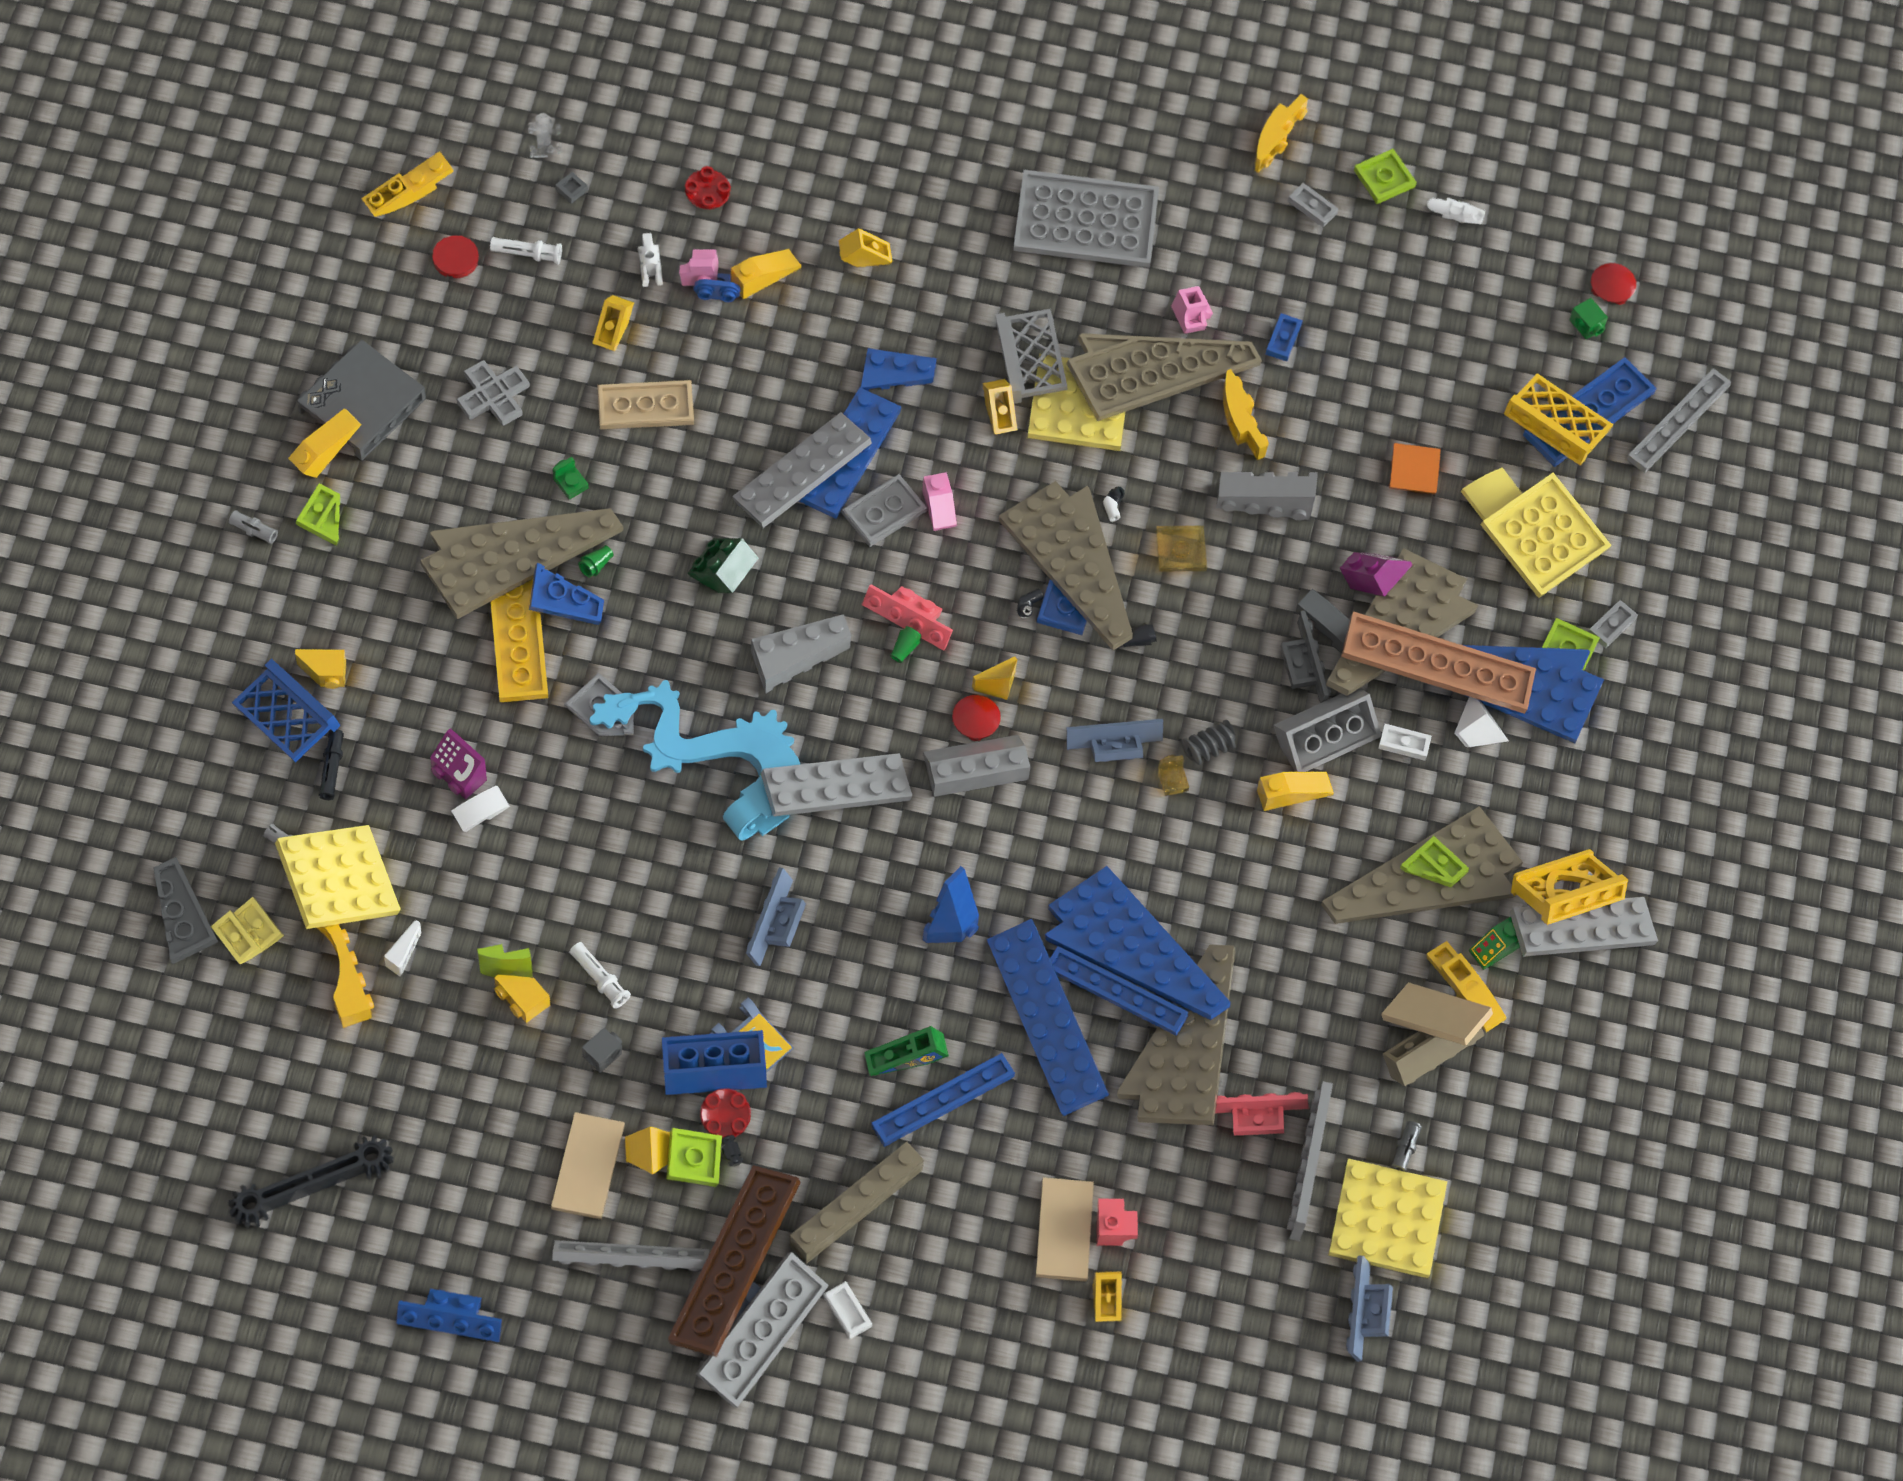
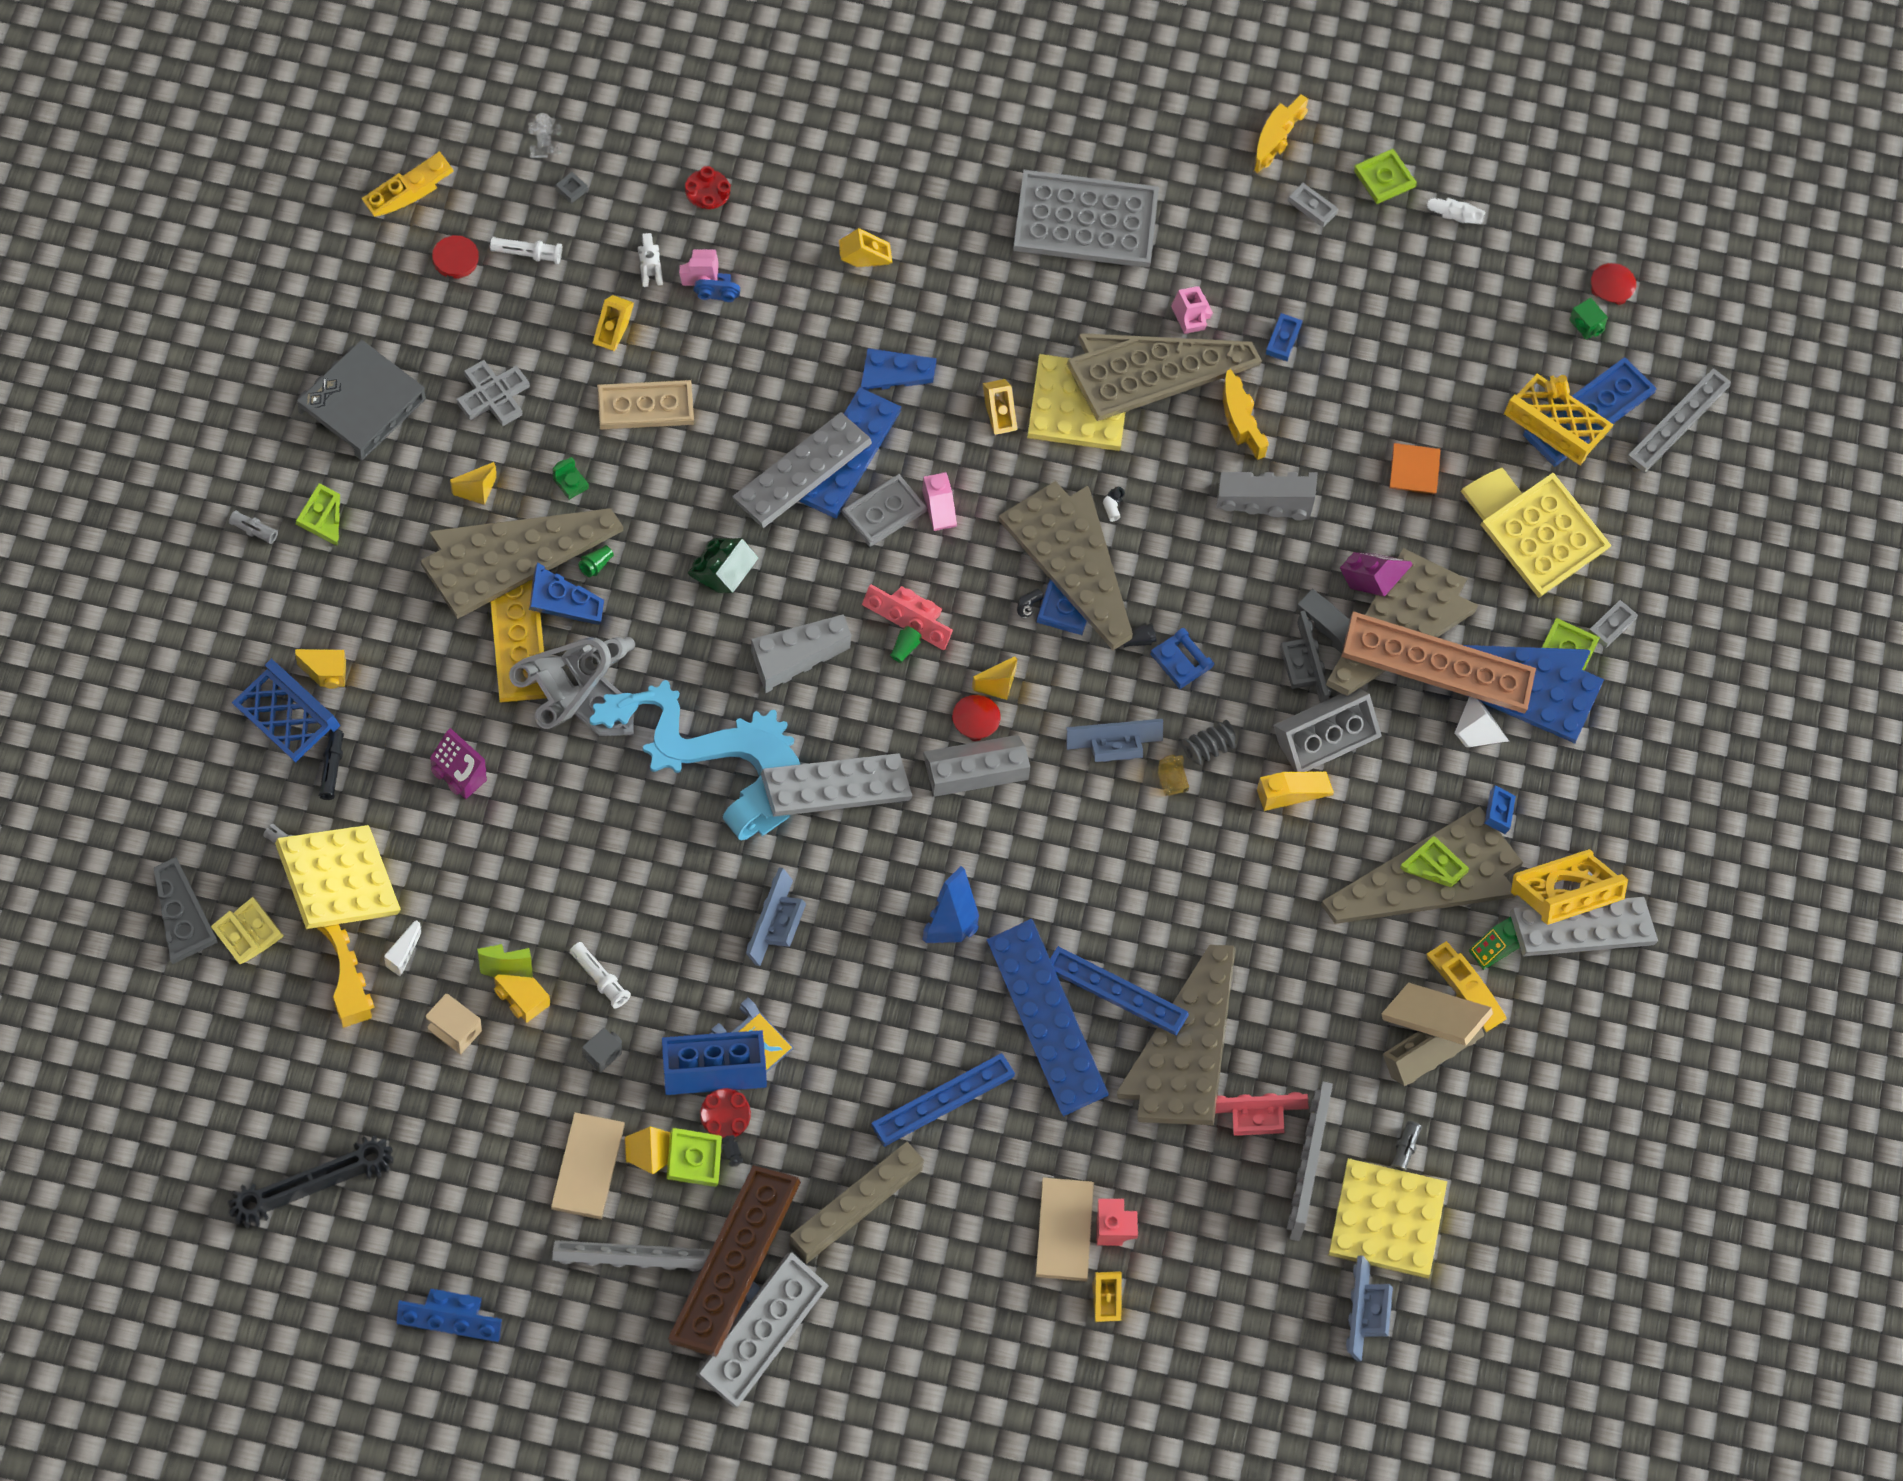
(324, 443): yellow slope -> none
(453, 1023): none -> tan piece
(475, 484): none -> yellow slope
(479, 808): white slope -> none
(548, 672): none -> light grey connector
(763, 271): yellow slope -> none
(847, 1310): white tile -> none
(907, 1052): green slope -> none
(1012, 362): light grey fence -> none
(1120, 935): blue wing -> none
(1176, 663): none -> blue plate
(1181, 548): clear yellow plate -> none
(1405, 742): white plate -> none
(1500, 809): none -> blue plate
(1558, 386): none -> yellow plate

